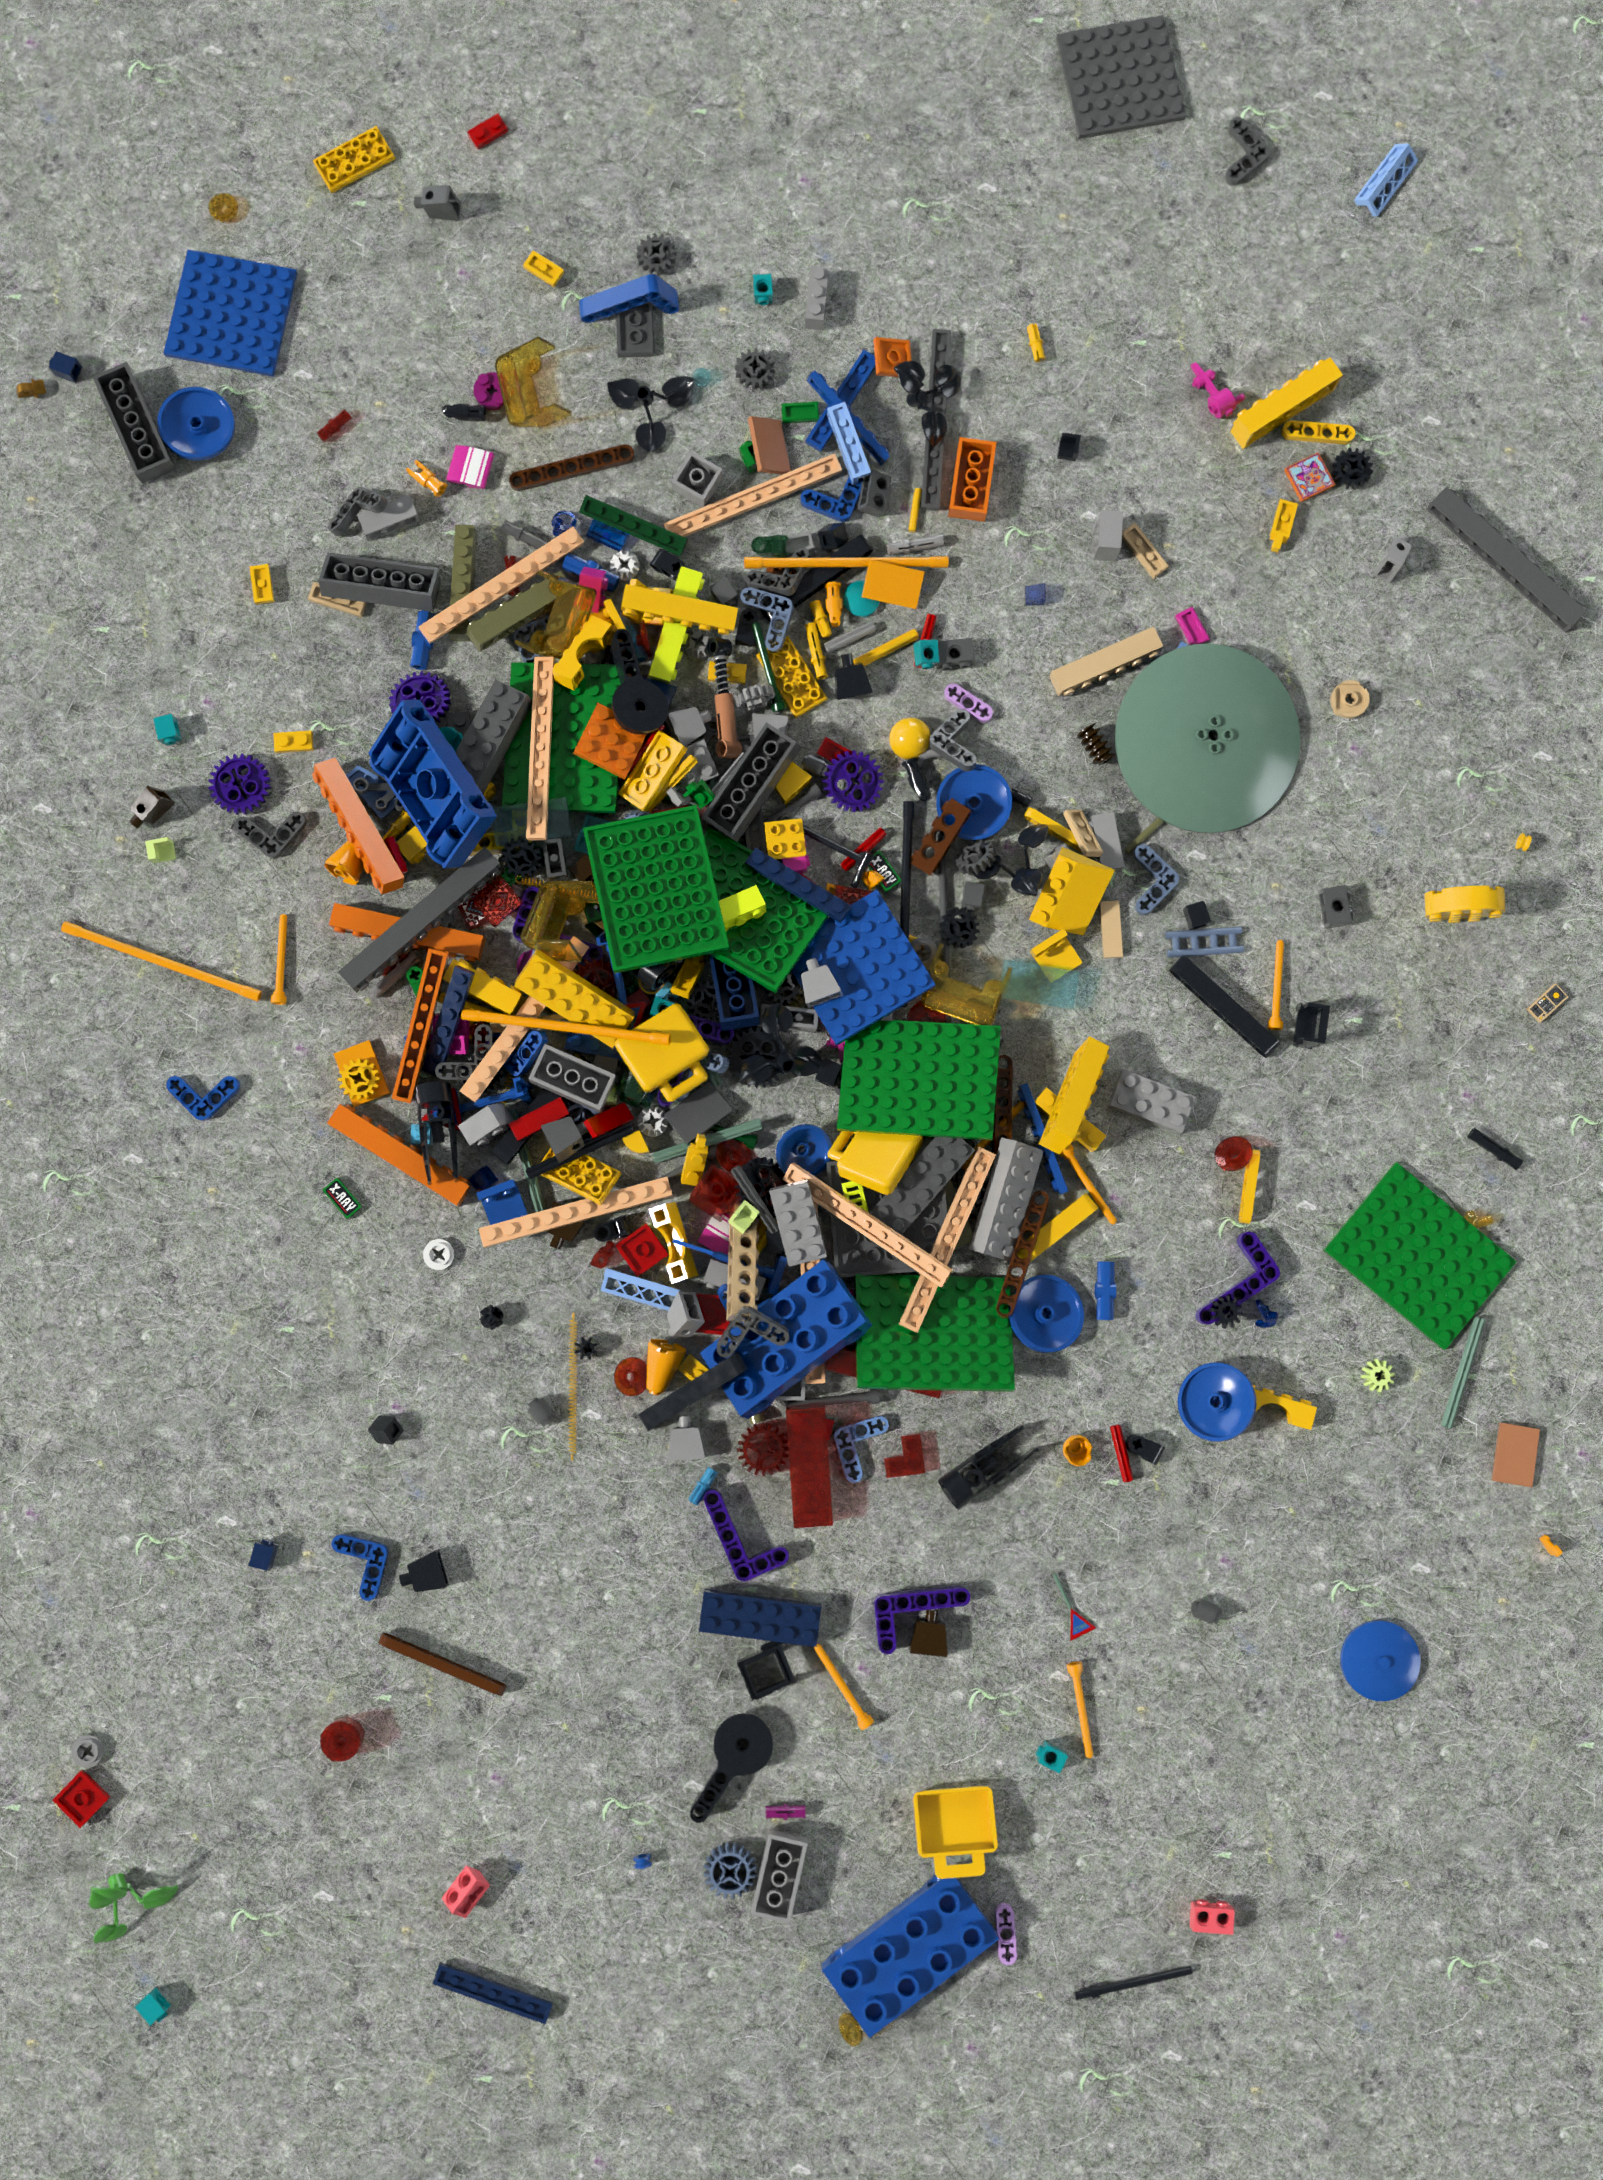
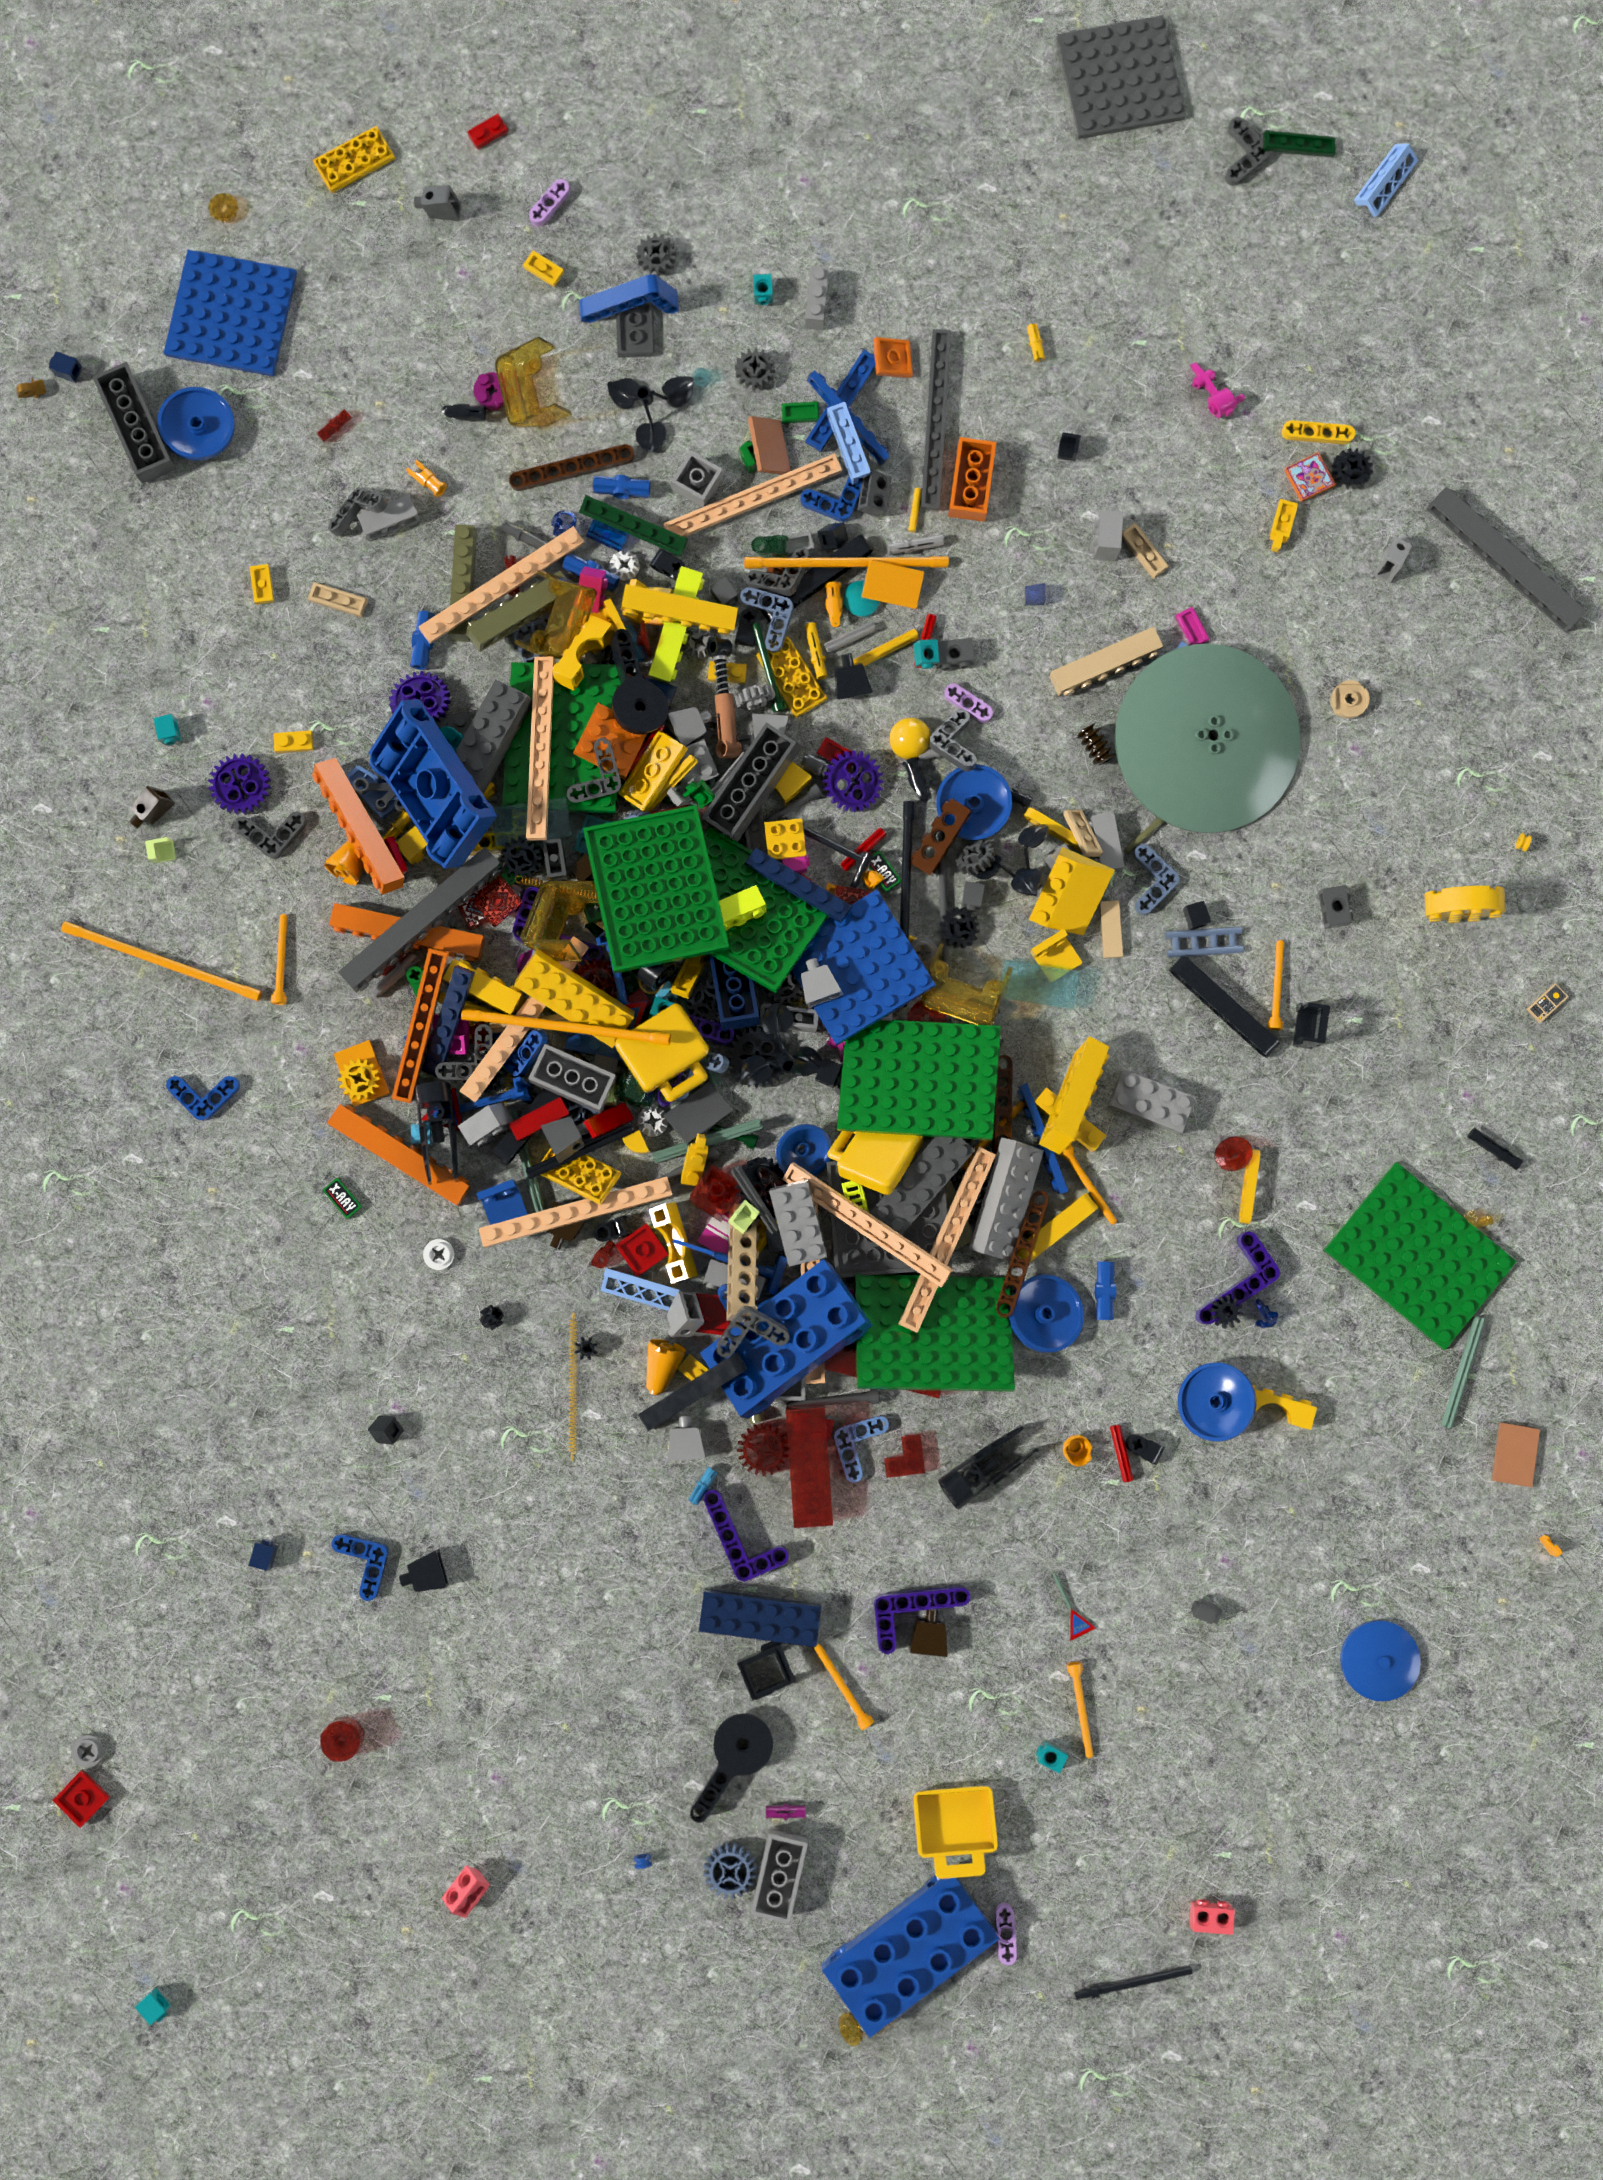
(103, 1897): bright green plant -> none
(379, 581): dark grey brick -> none
(442, 1664): reddish brown beam -> none
(470, 466): dark pink slope -> none
(483, 1179): clear blue slope -> none
(492, 1993): dark blue plate -> none
(541, 1411): dark grey brick -> none
(549, 194): none -> lavender beam
(601, 782): none -> dark grey beam
(621, 486): none -> blue piece
(638, 1372): clear red dish -> none
(735, 1150): clear red dish -> none
(820, 618): yellow axle -> none
(911, 377): black plant -> none
(1286, 402): yellow brick -> none
(1299, 143): none -> dark green tile
(1374, 1383): yellowish green gear -> none

